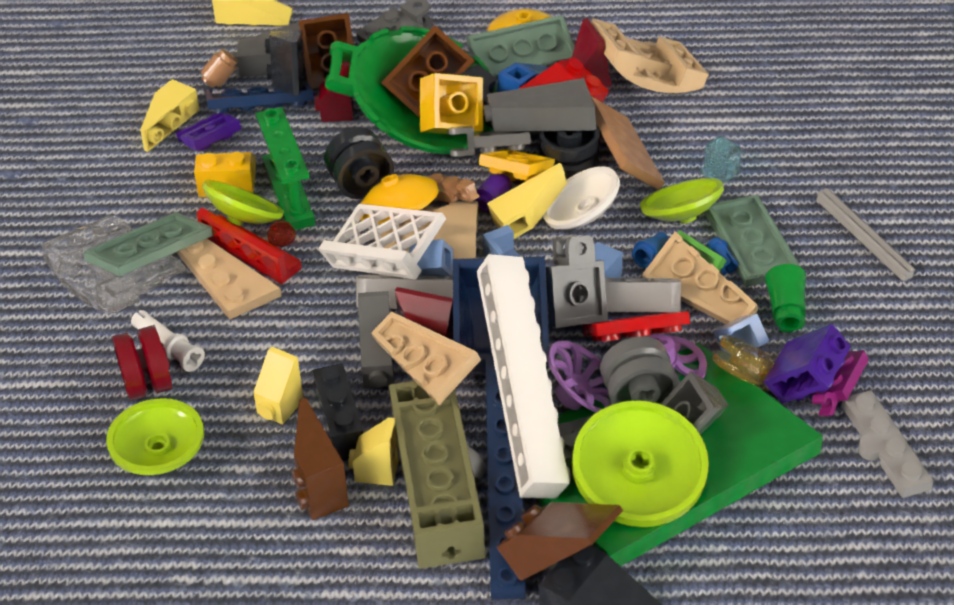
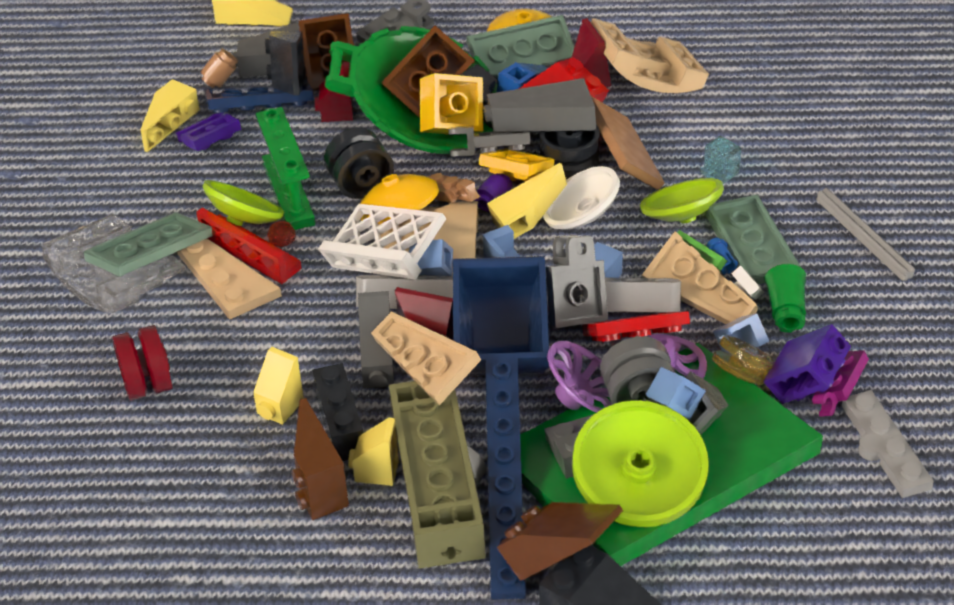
(155, 436): lime dish -> none
(176, 345): white pin -> none
(230, 168): yellow slope -> none
(523, 378): white brick -> none
(647, 249): blue cone -> none
(675, 392): none -> medium blue panel
(747, 283): none -> white plate

